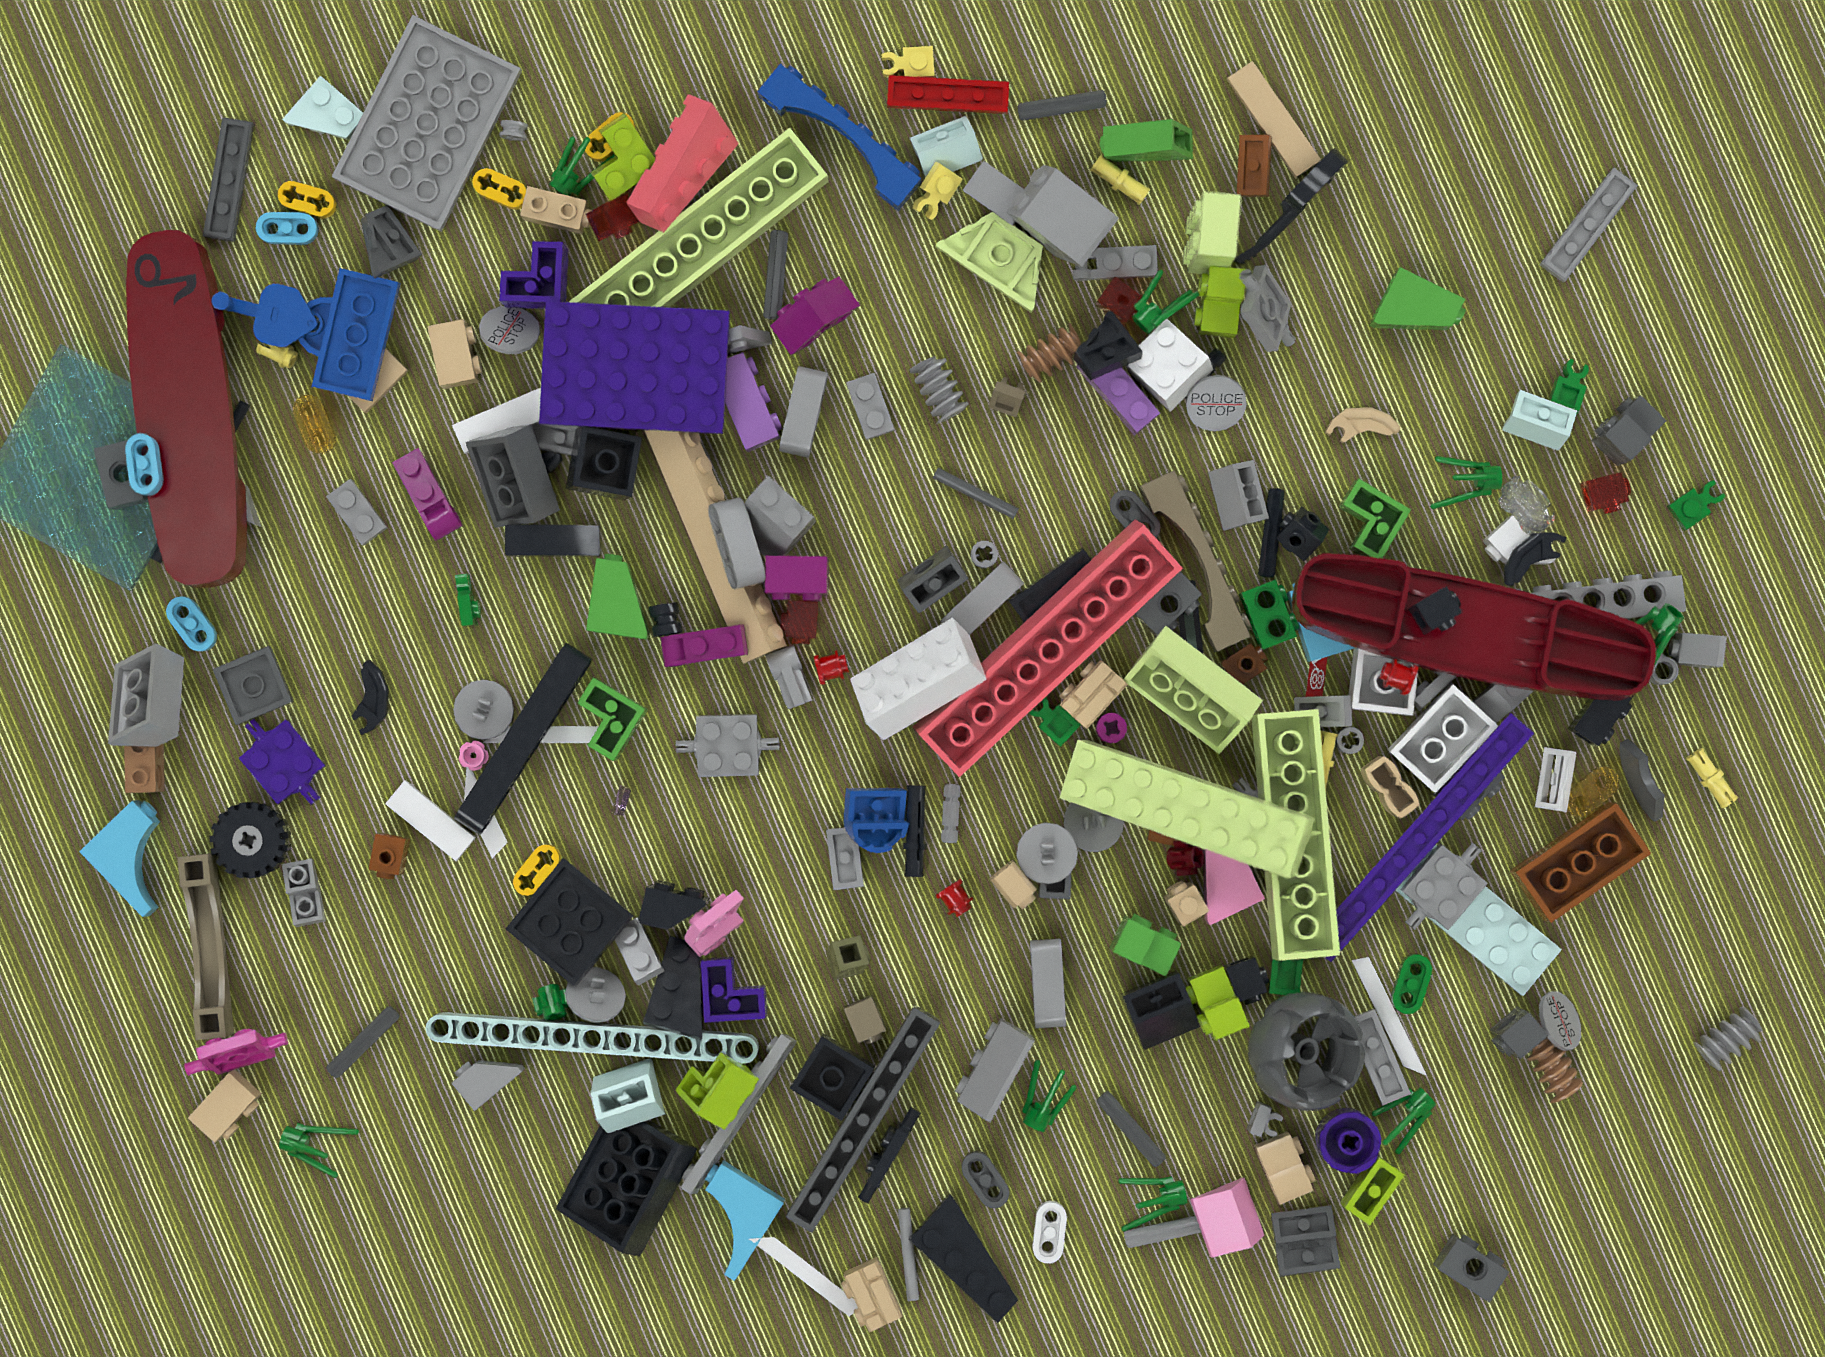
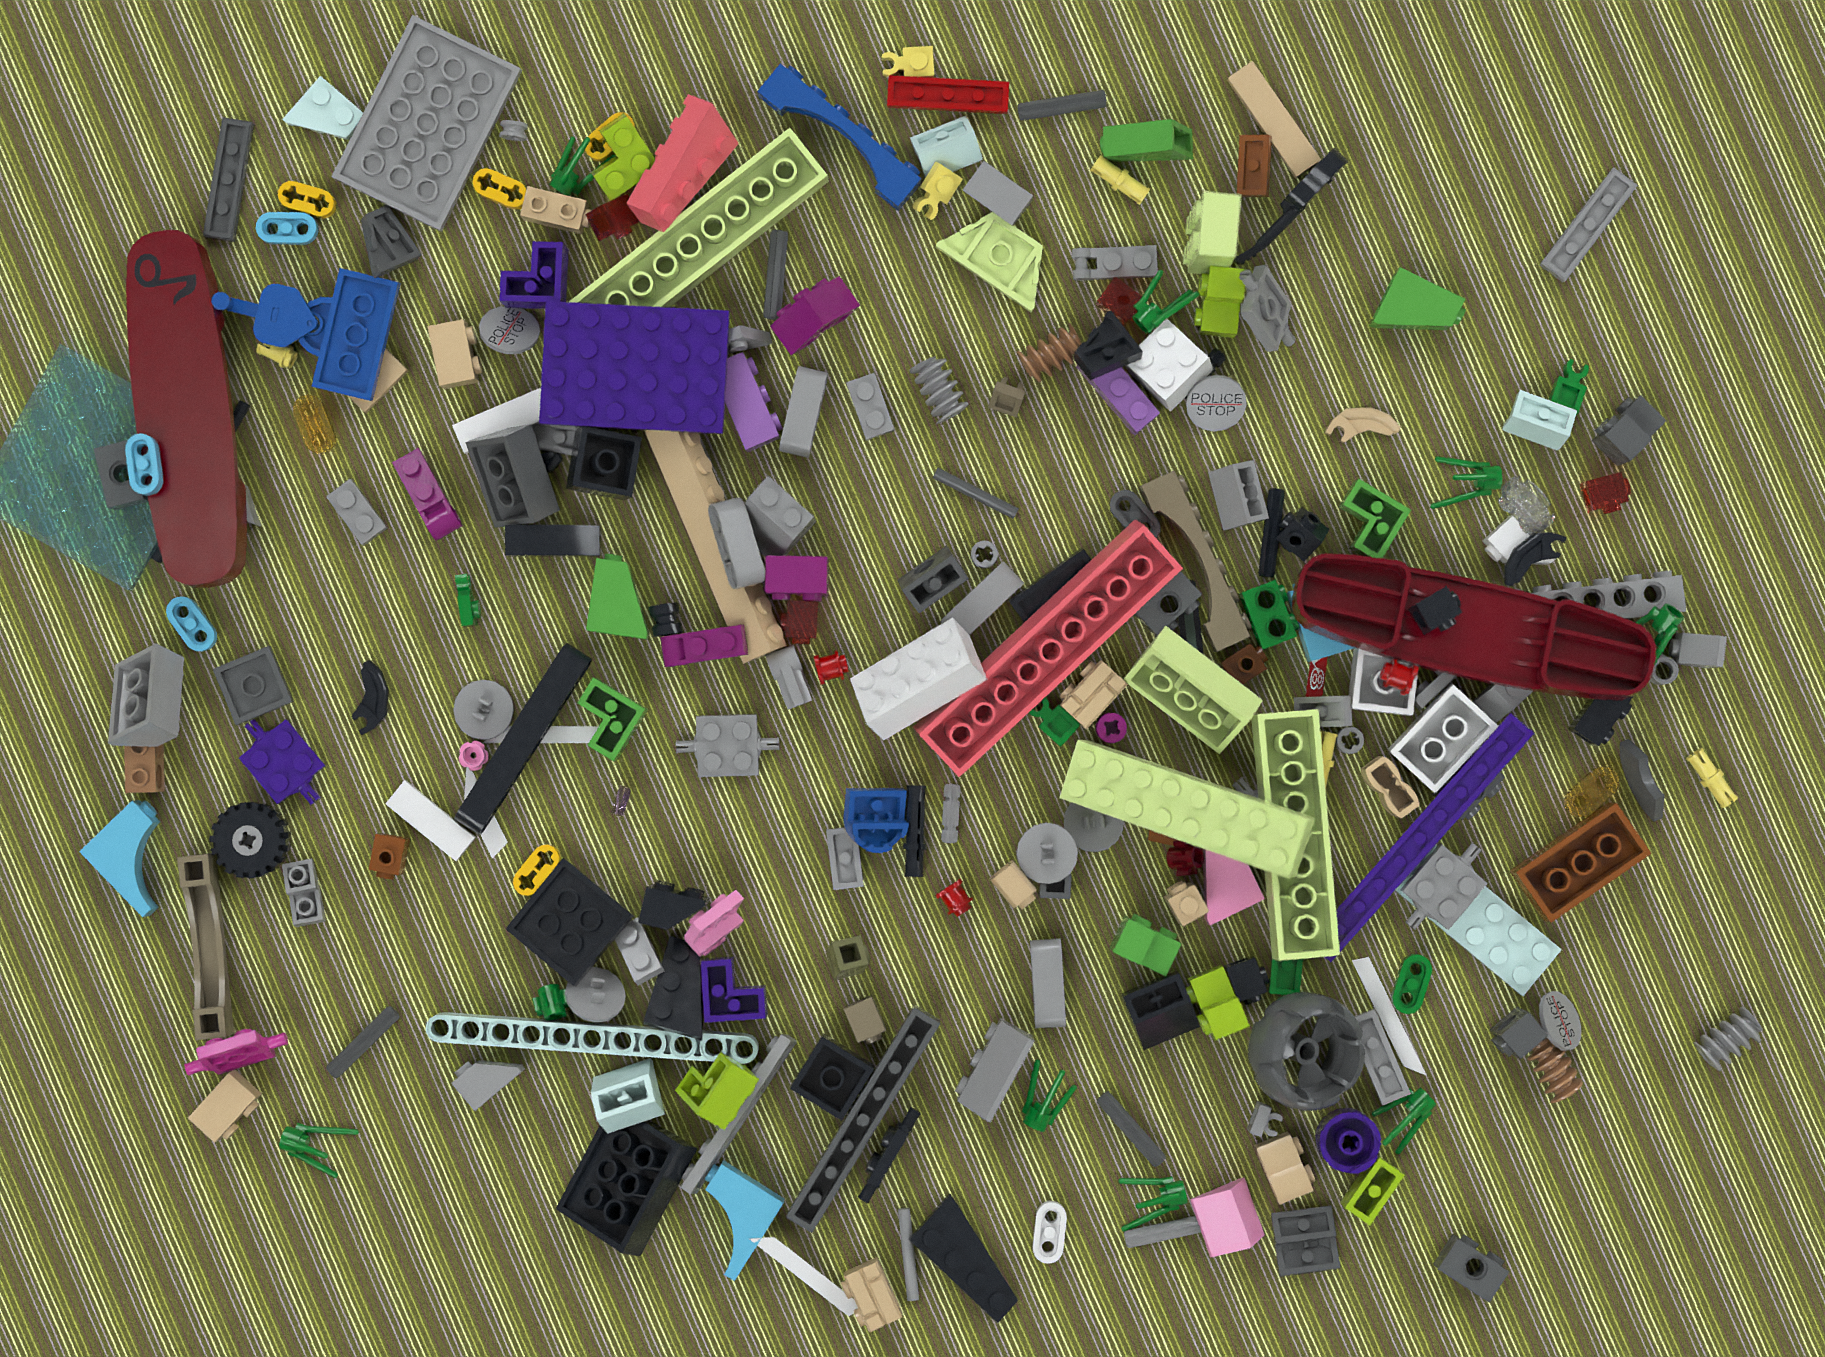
(984, 1179): dark grey plate -> none
(1061, 215): light grey slope -> none
(1560, 779): white tile -> none
(1692, 507): green plate -> none

